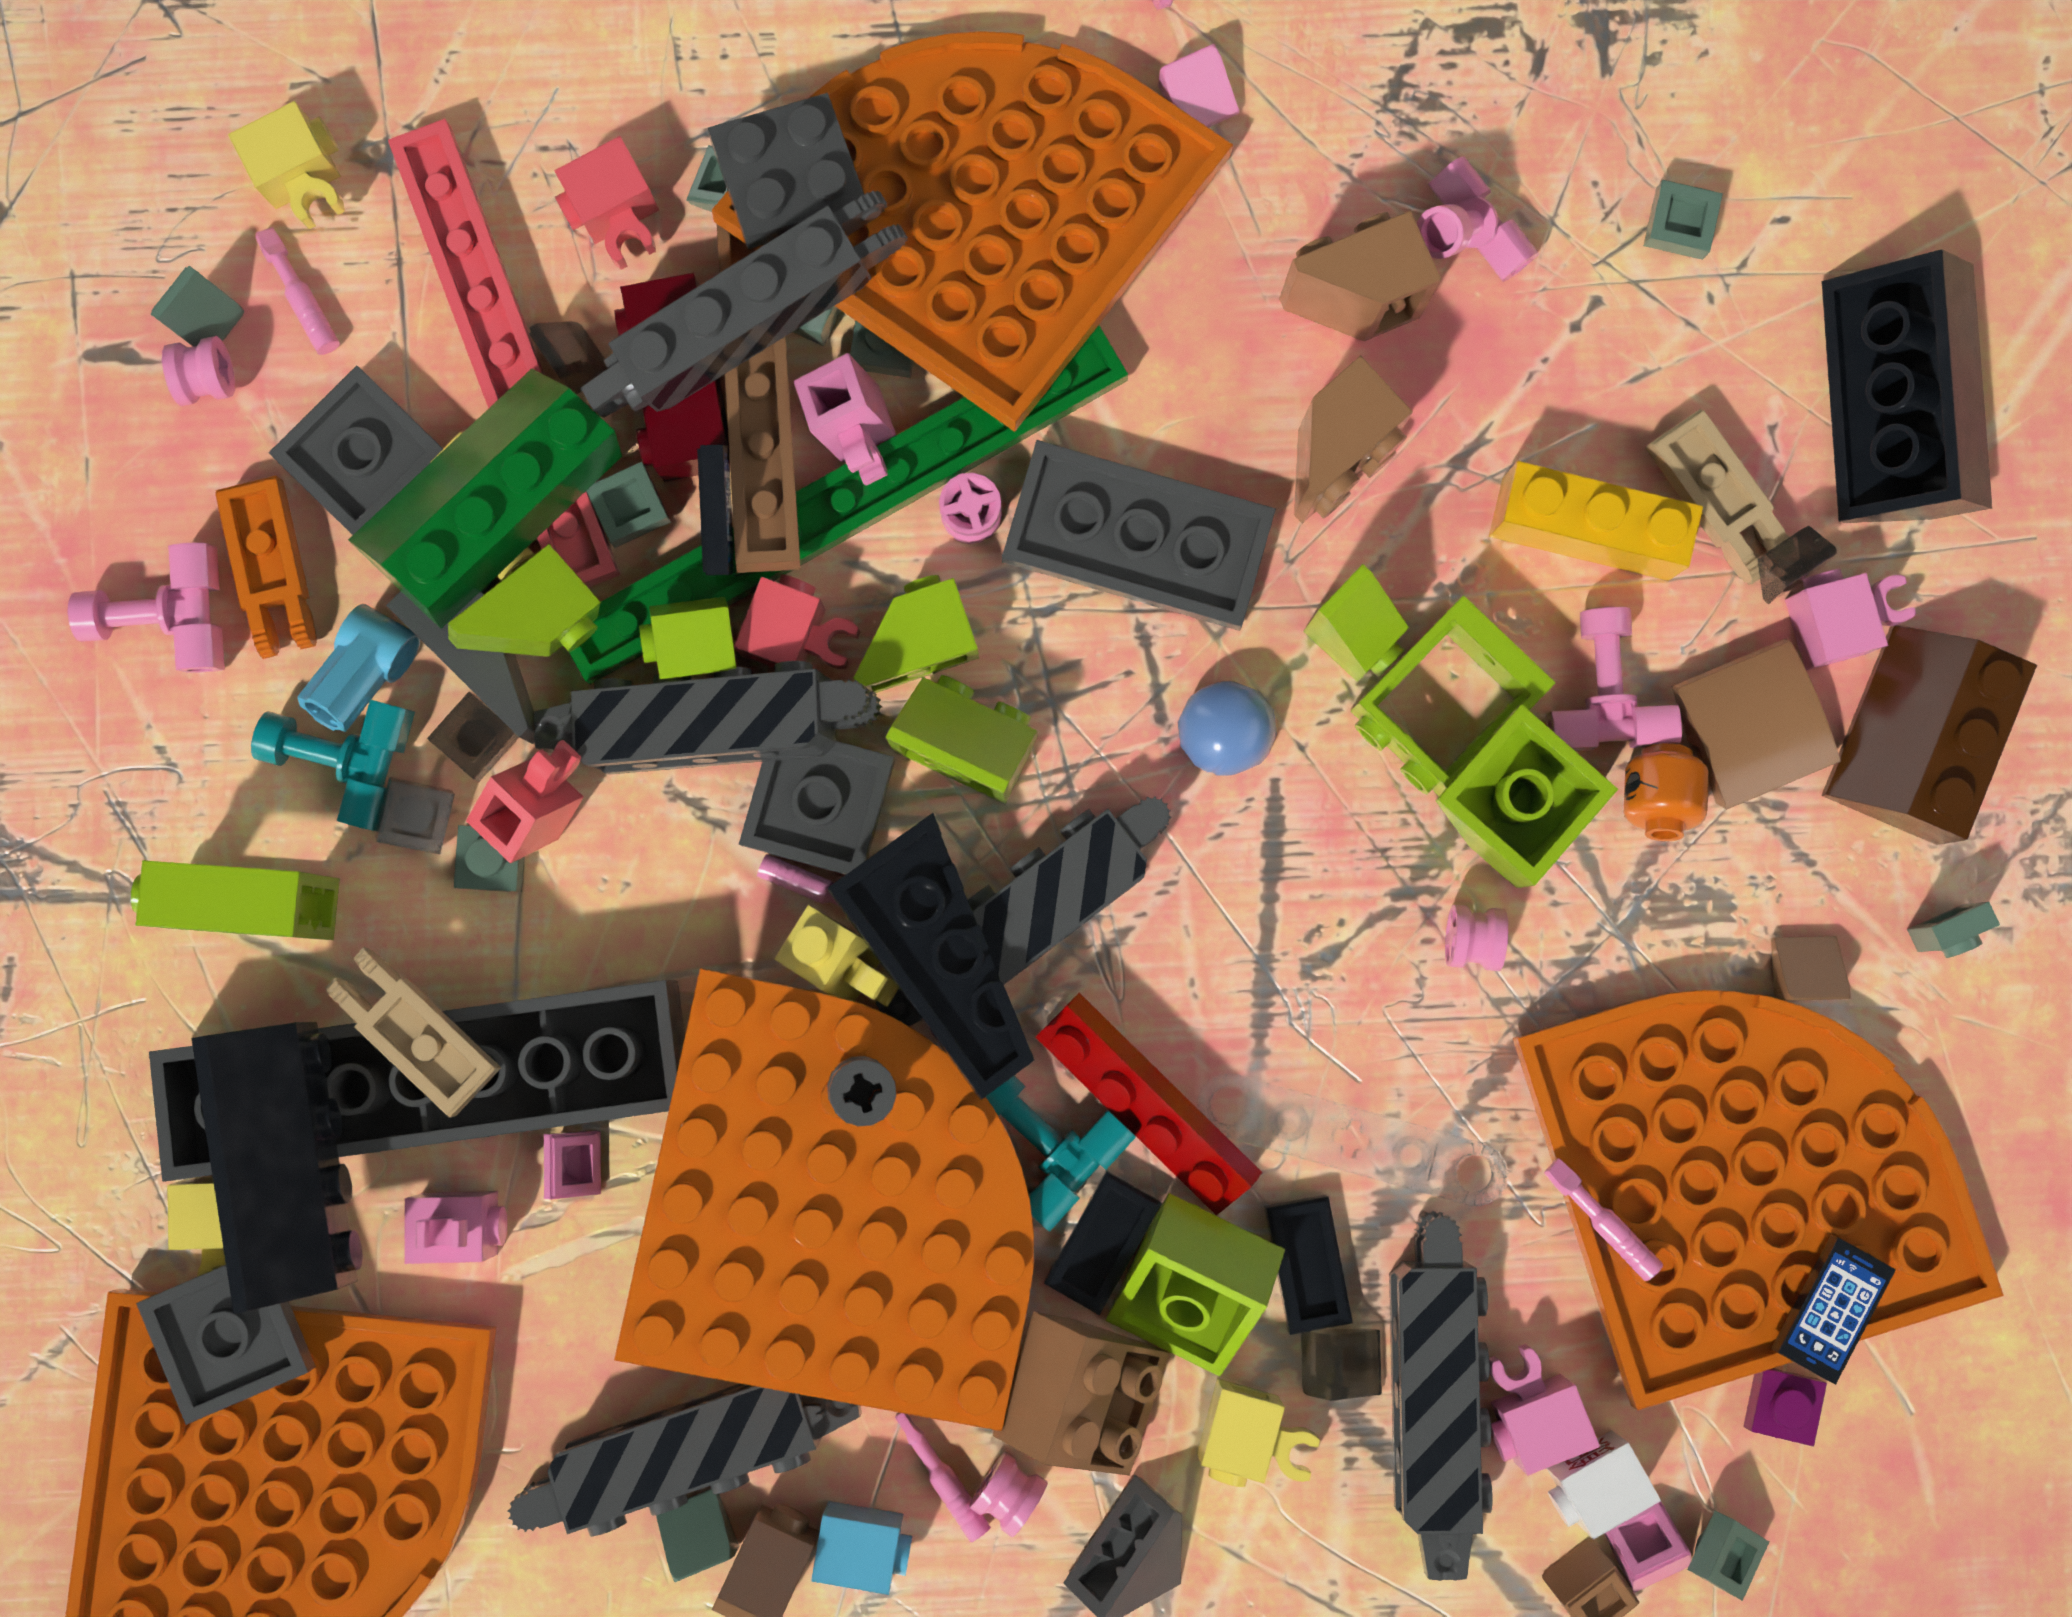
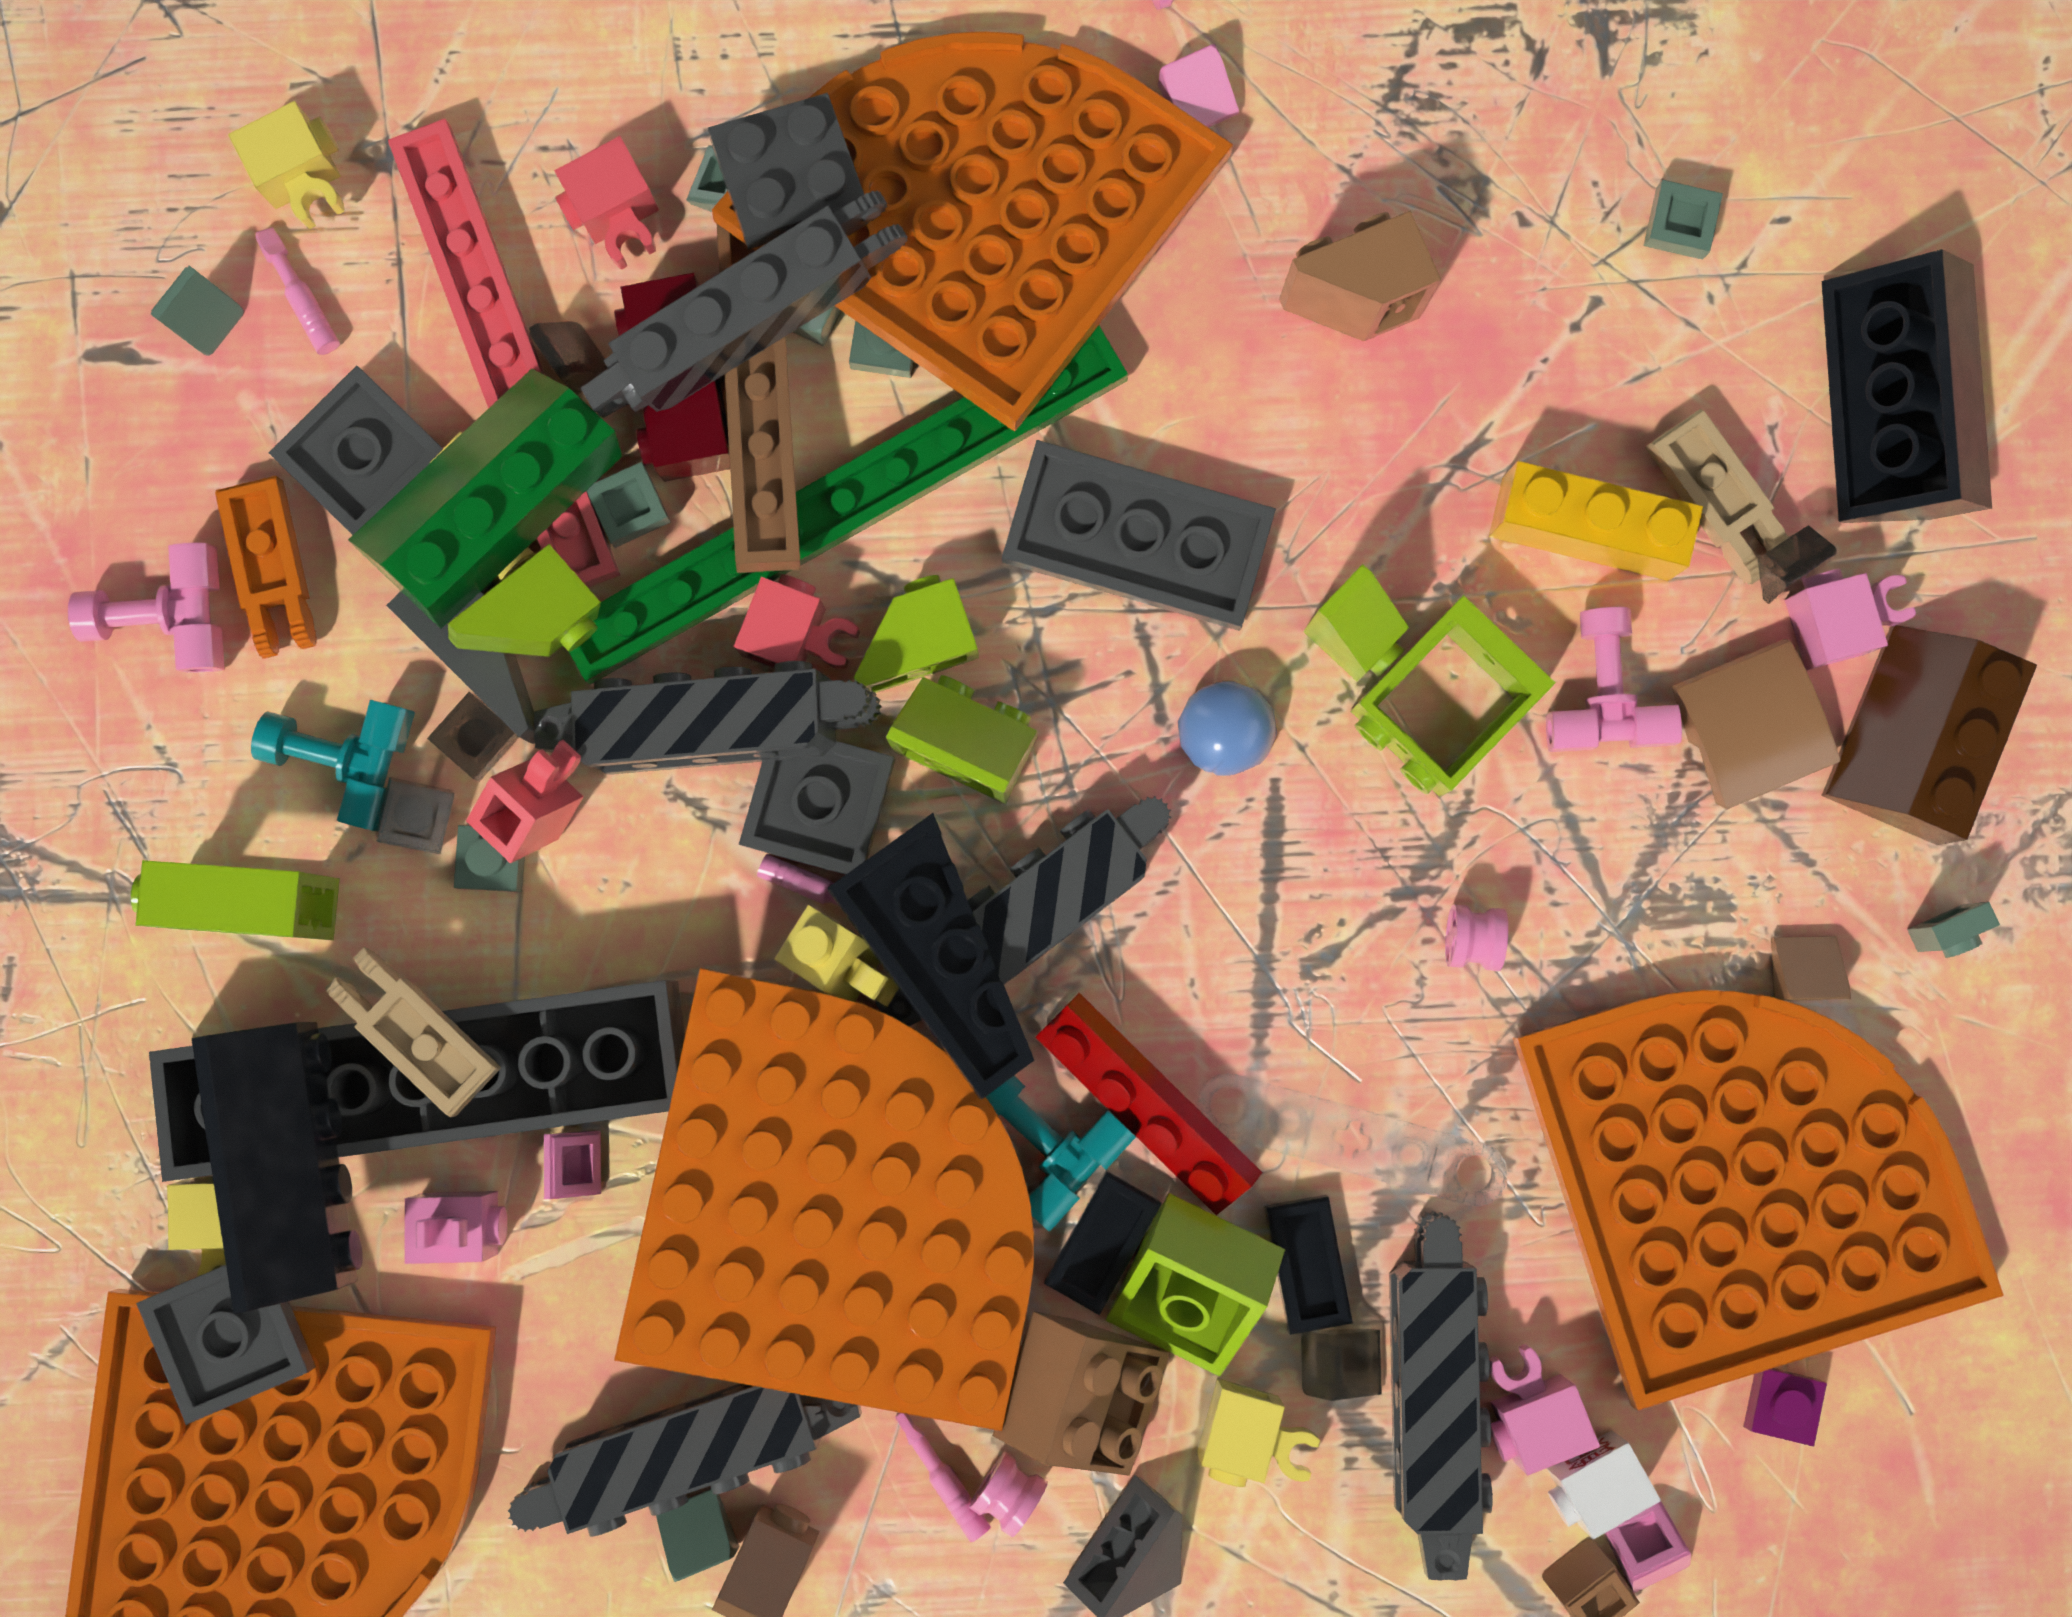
(198, 371): bright pink wheel -> none
(365, 655): medium azure piece -> none
(689, 638): lime brick -> none
(715, 509): black tile -> none
(847, 415): bright pink brick -> none
(848, 1082): dark grey wheel -> none
(860, 1548): medium azure brick -> none
(967, 496): bright pink wheel -> none
(1346, 431): medium nougat slope -> none
(1472, 223): bright pink bar -> none
(1524, 798): lime slope -> none
(1605, 1222): bright pink piece -> none
(1666, 791): orange head -> none
(1728, 1555): sand green plate -> none
(1833, 1309): tile -> none

